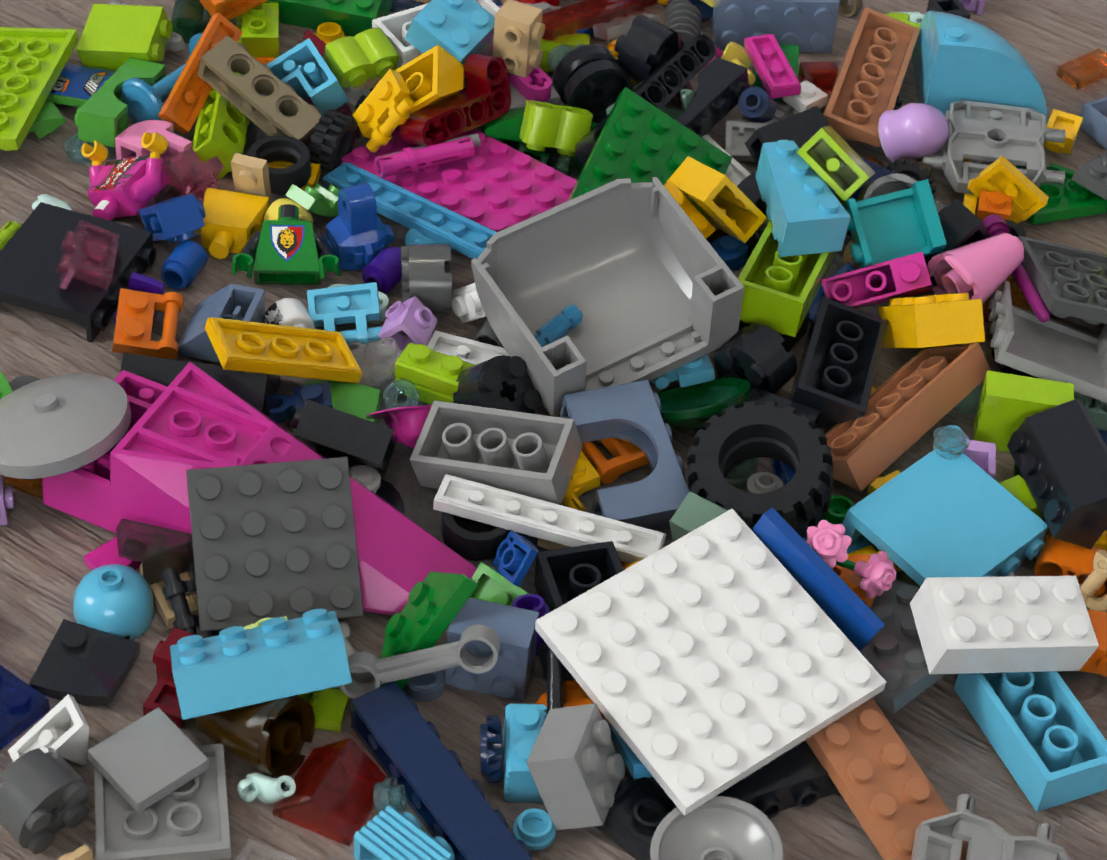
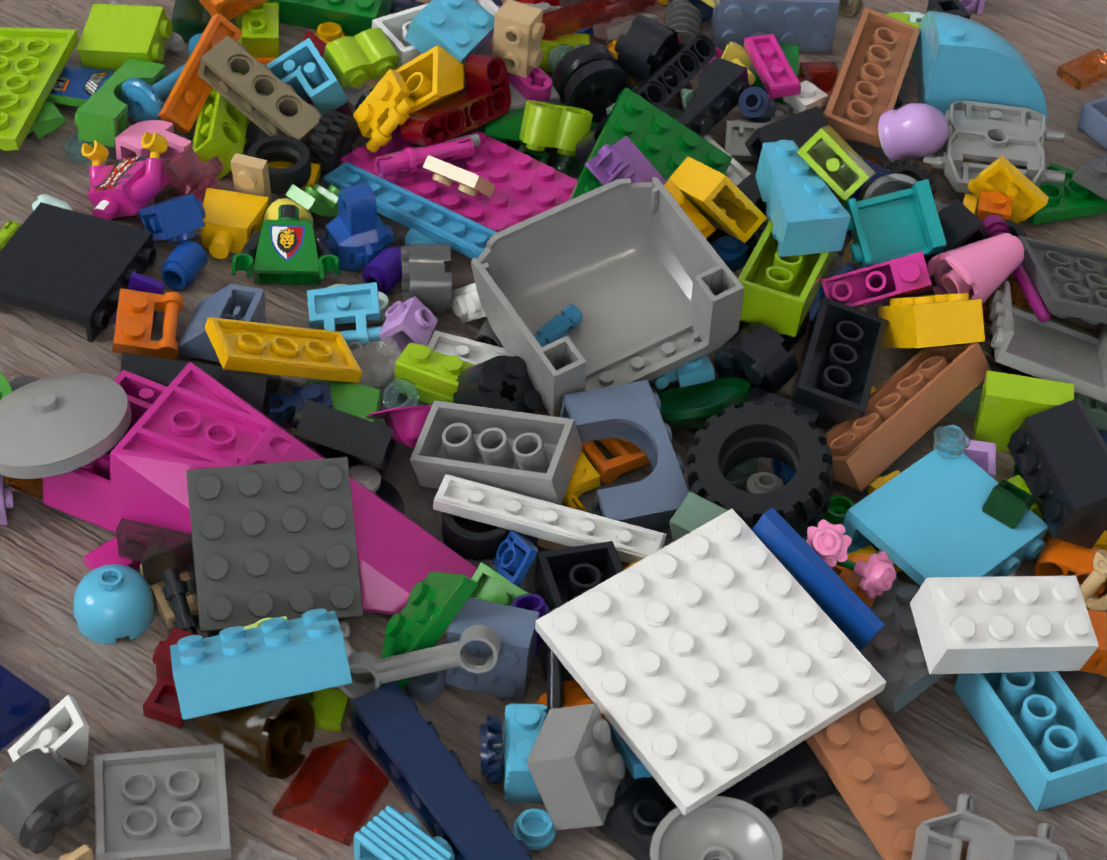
(84, 664): black plate -> none
(88, 255): clear pink bracket -> none
(148, 759): light grey tile -> none
(265, 788): light aqua arm -> none
(289, 313): white head -> none
(389, 793): clear light blue plate -> none
(468, 182): none -> plate
(622, 162): none -> medium lavender hinge
(1008, 503): none -> dark green slope
(1071, 125): yellow bracket -> none

